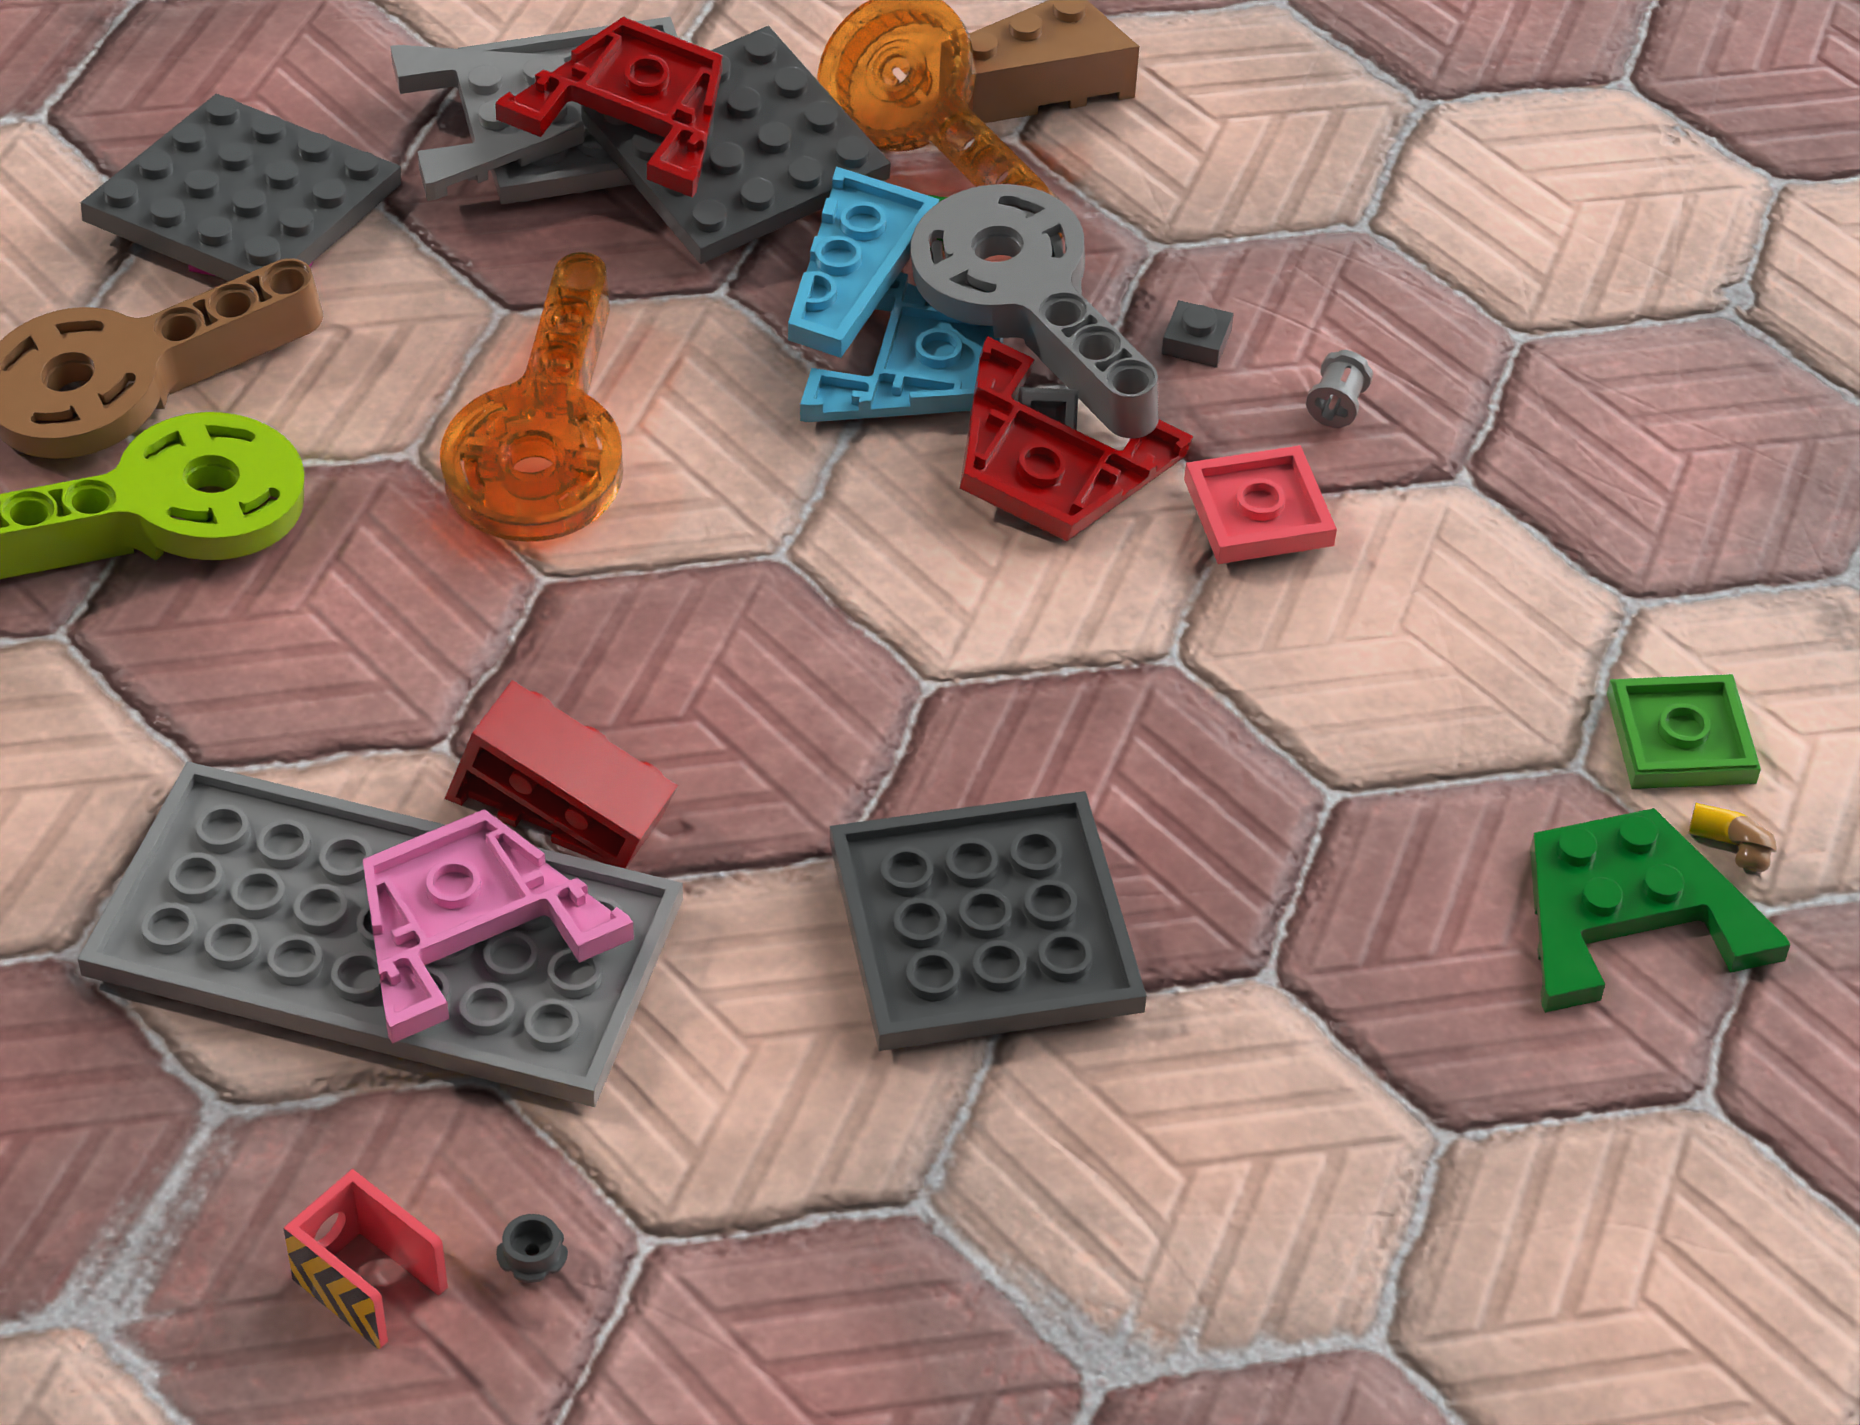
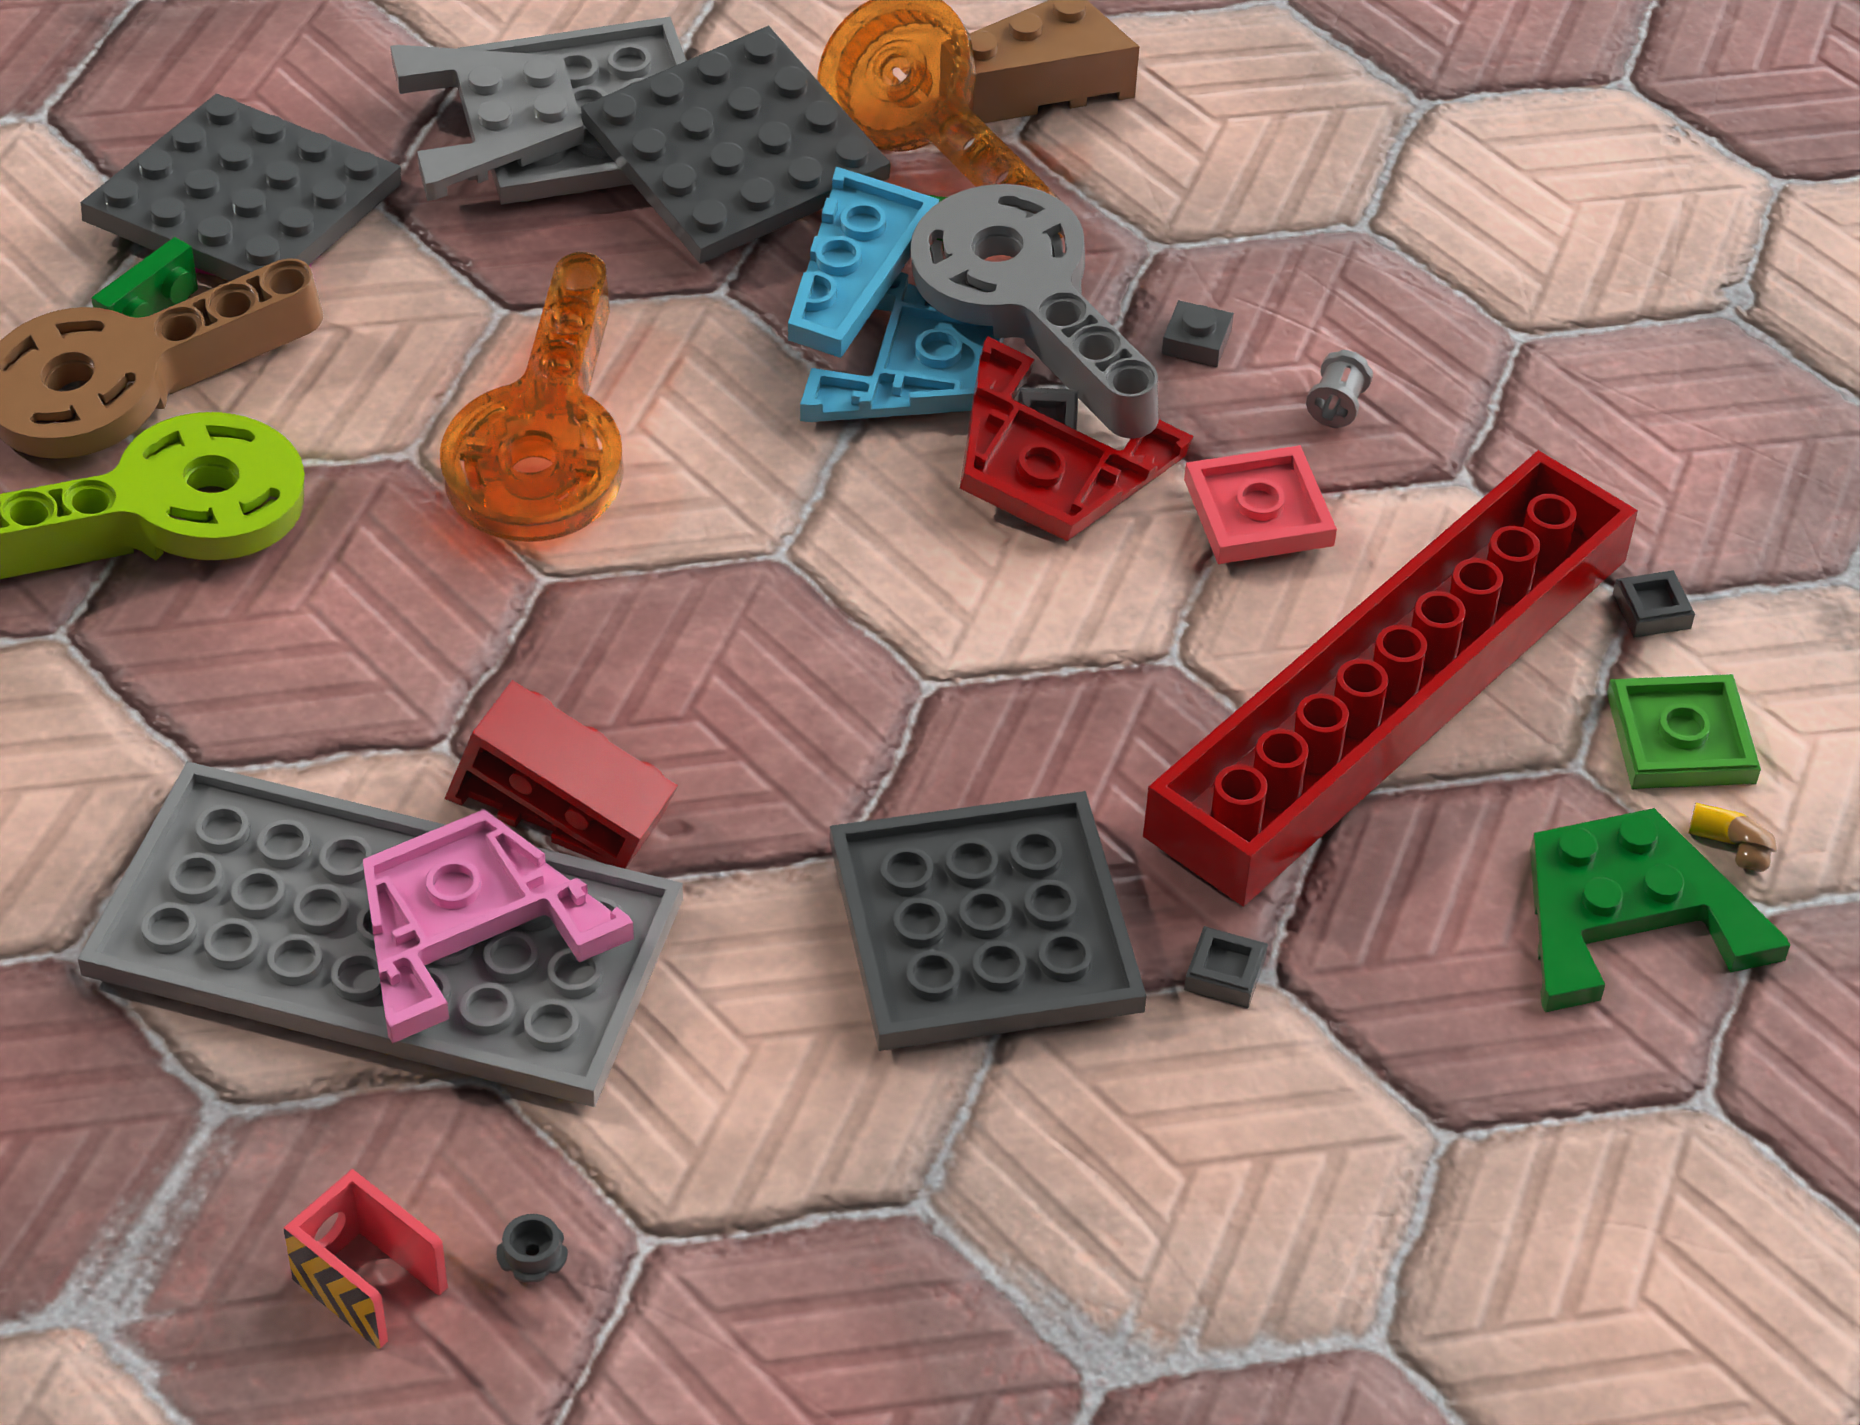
(152, 284): none -> green plate
(639, 80): red wing -> none
(1226, 967): none -> dark grey tile
(1386, 677): none -> red brick
(1653, 603): none -> dark grey tile

